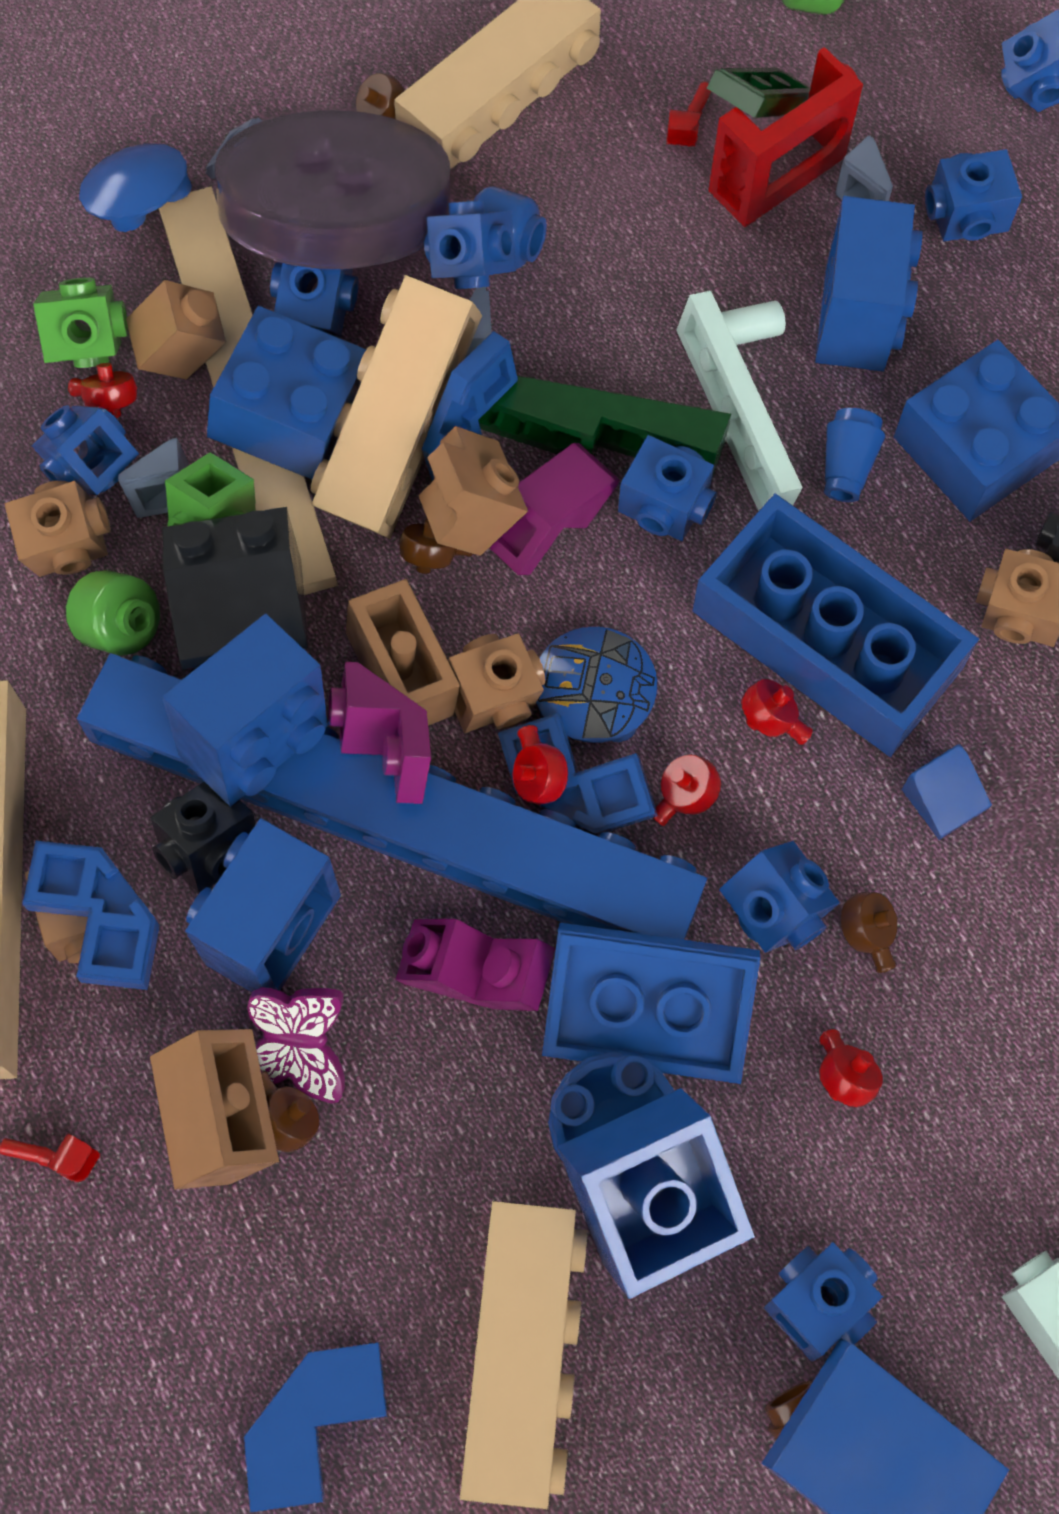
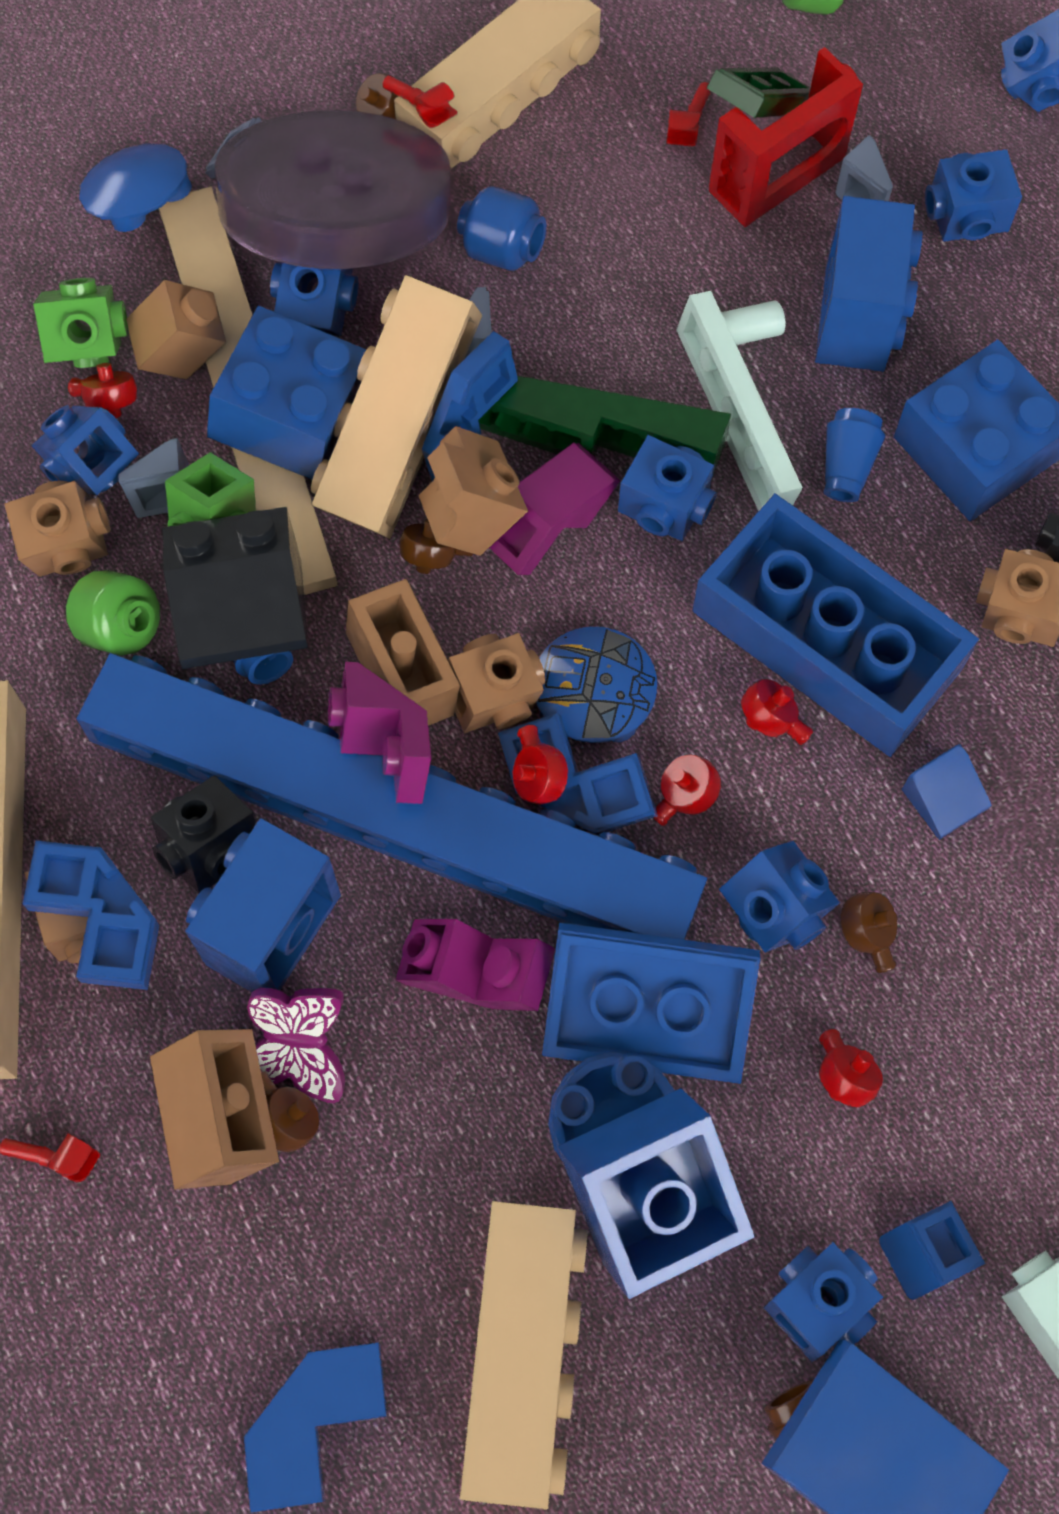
(248, 710): blue brick -> none
(430, 105): none -> red hand
(470, 244): blue brick -> none
(930, 1251): none -> blue slope

